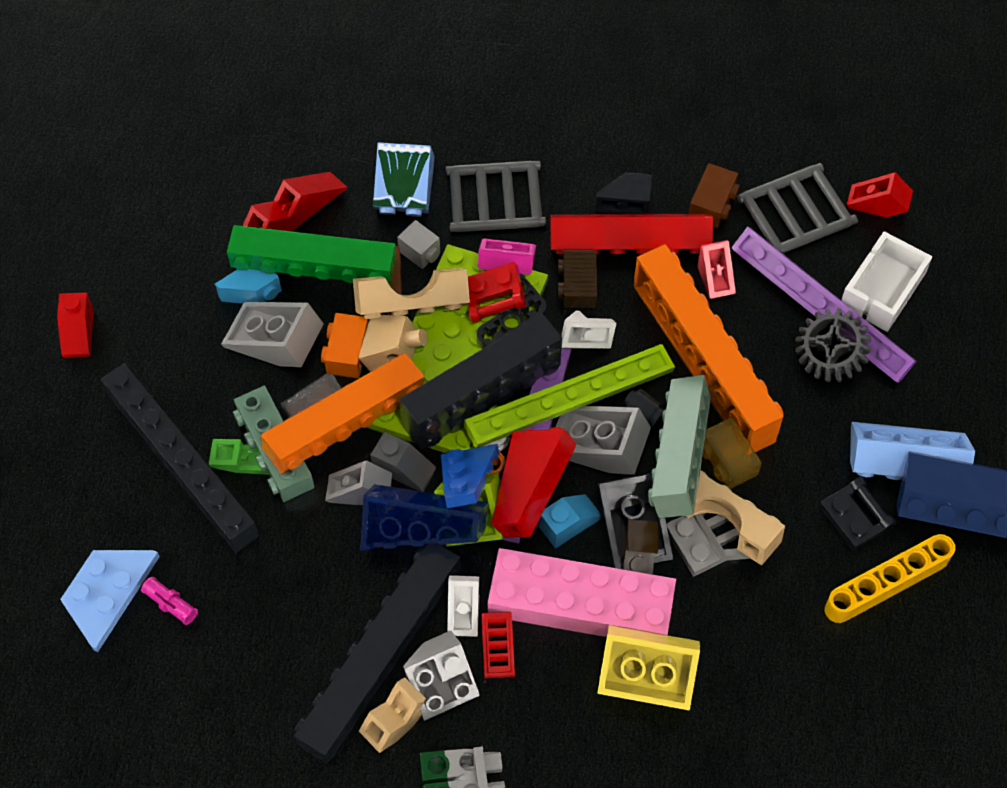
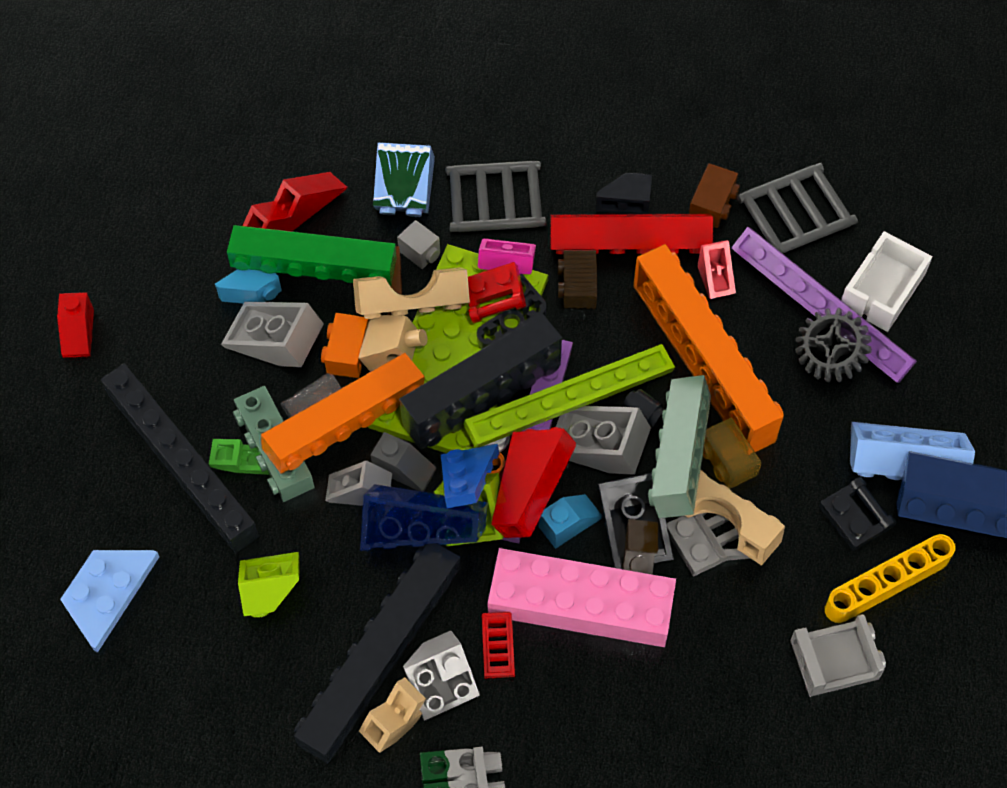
(169, 600): dark pink pin -> none
(266, 582): none -> lime slope
(463, 605): white slope -> none
(587, 332): white slope -> none
(649, 667): light yellow brick -> none
(838, 656): none -> light grey panel
(881, 196): red slope -> none

